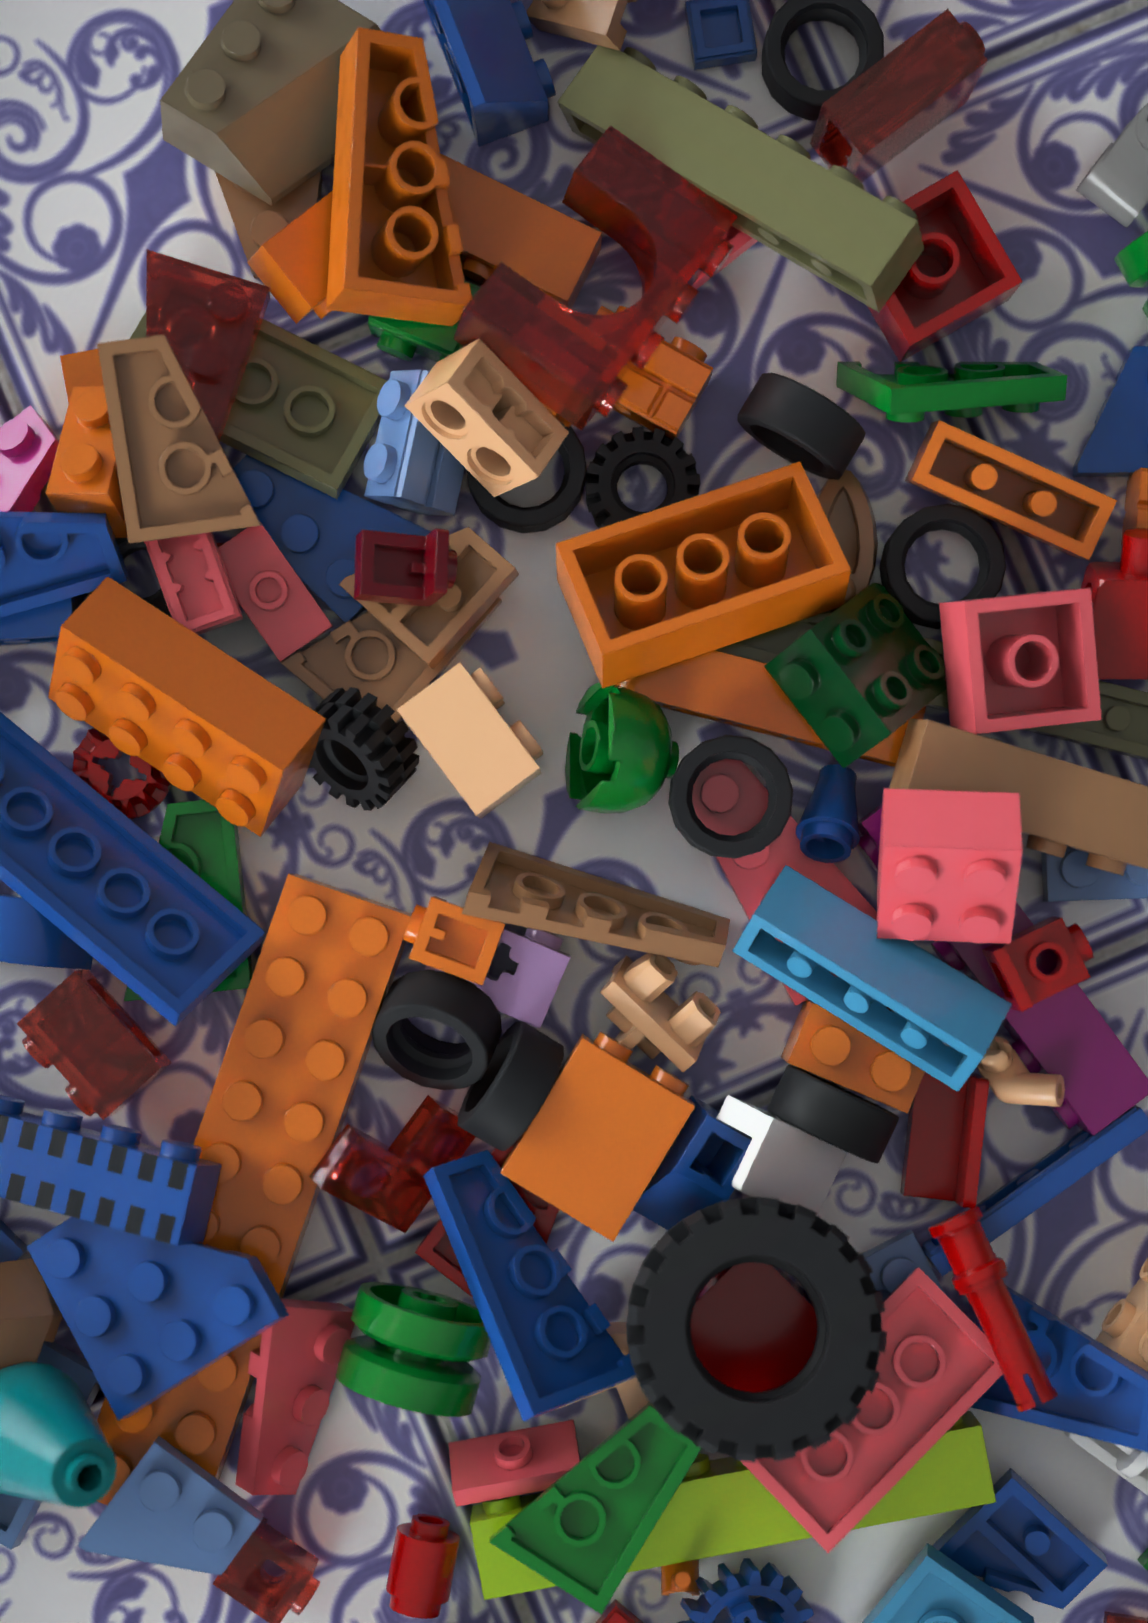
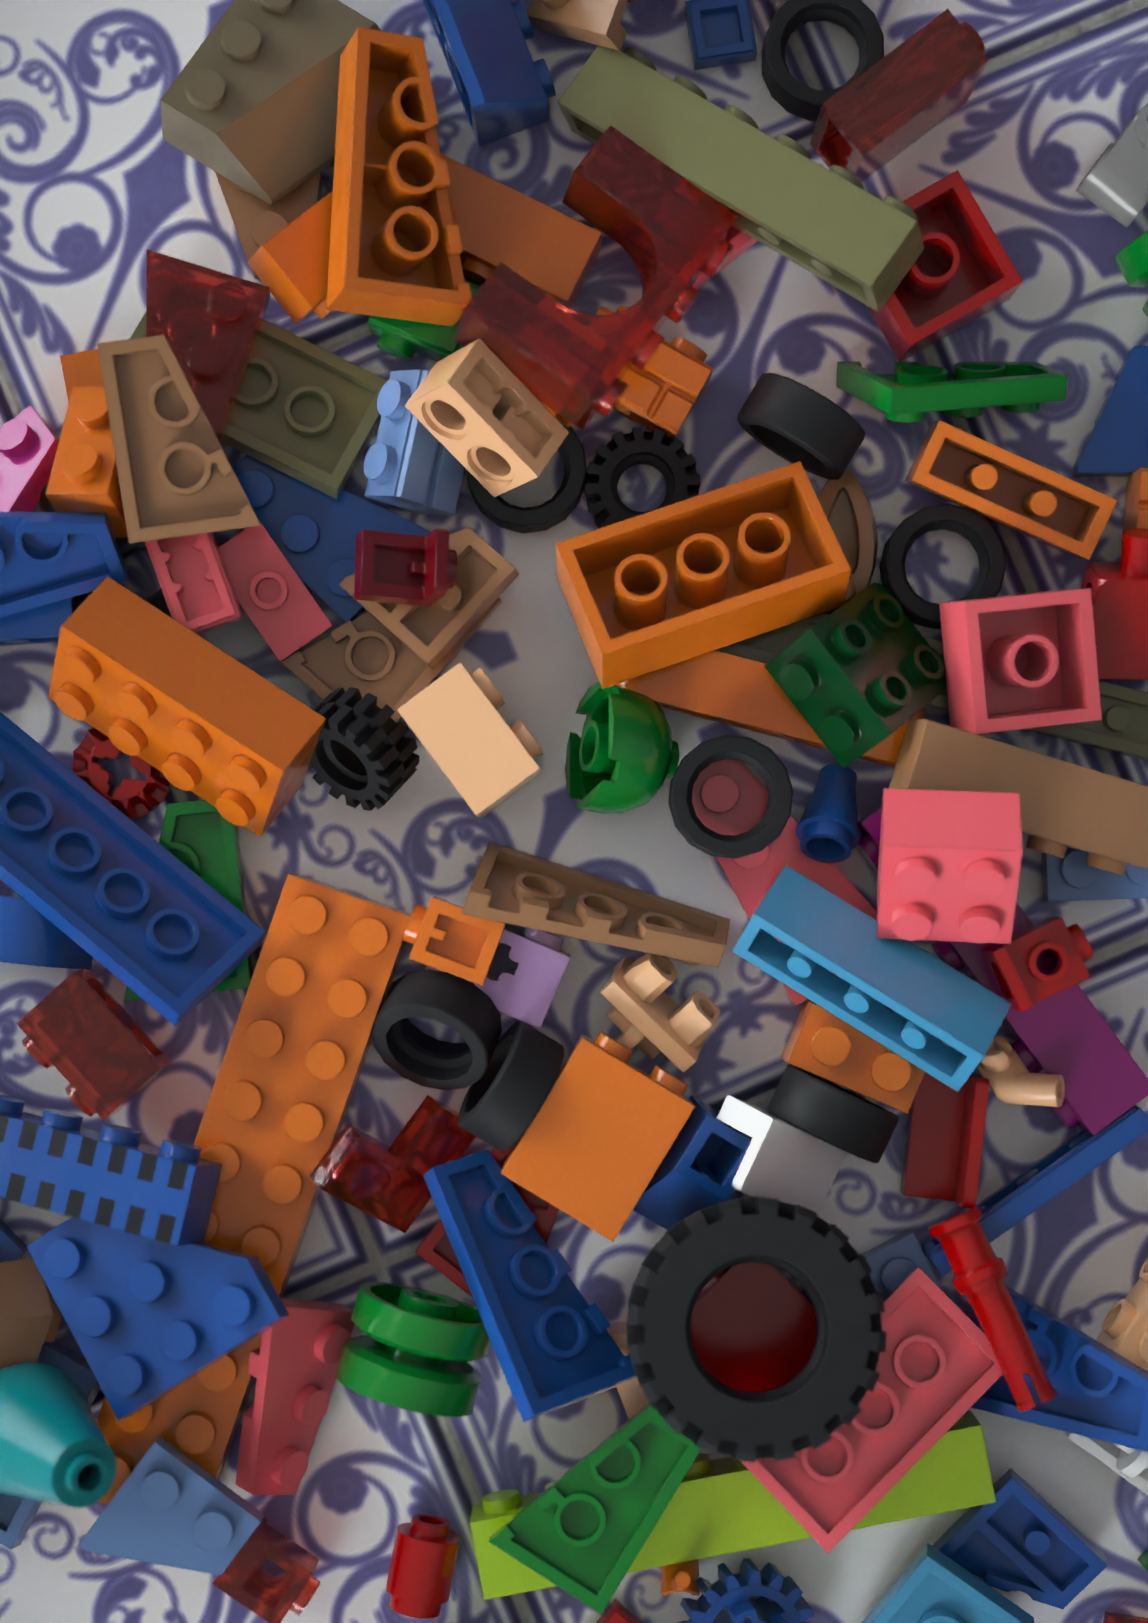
(512, 1462): coral plate -> none

